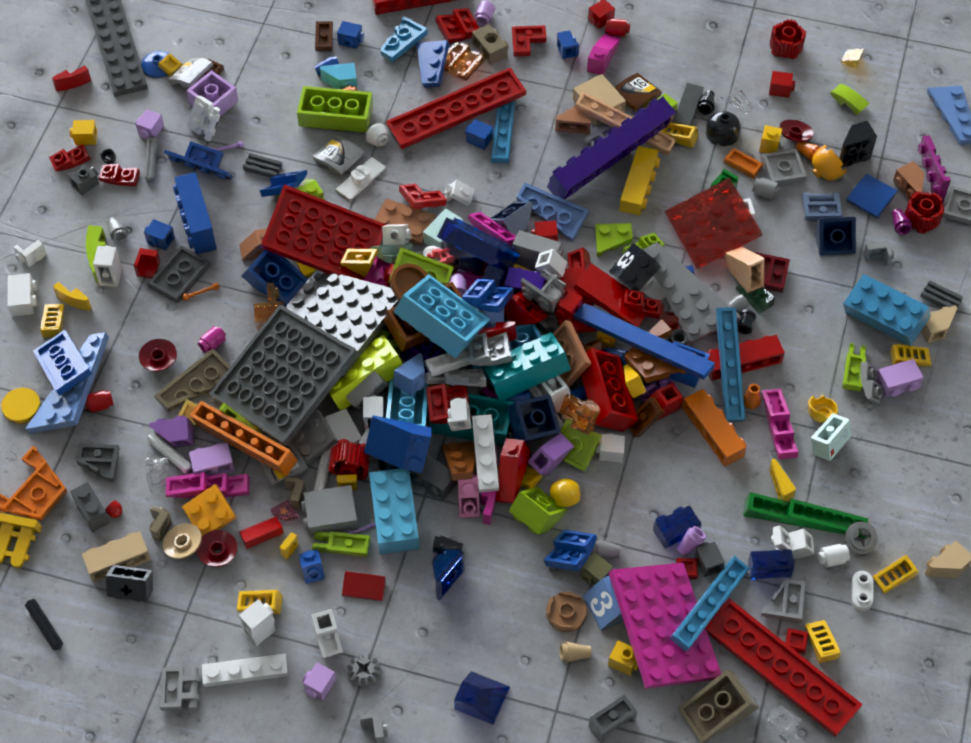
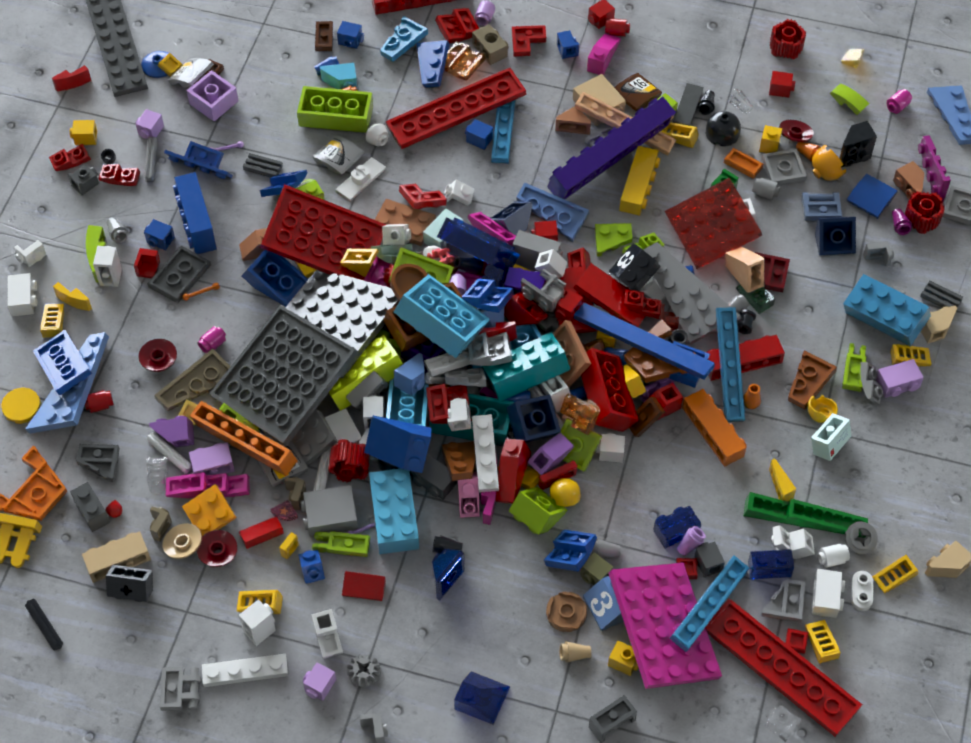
(200, 115): white plate -> none
(263, 311): clear orange brick -> none
(345, 480): yellow tile -> none
(565, 471): none -> red tile
(718, 706): dark tan slope -> none
(779, 423): dark pink slope -> none
(810, 379): none -> dark orange wing
(827, 593): none -> white brick
(899, 101): none -> dark pink brick

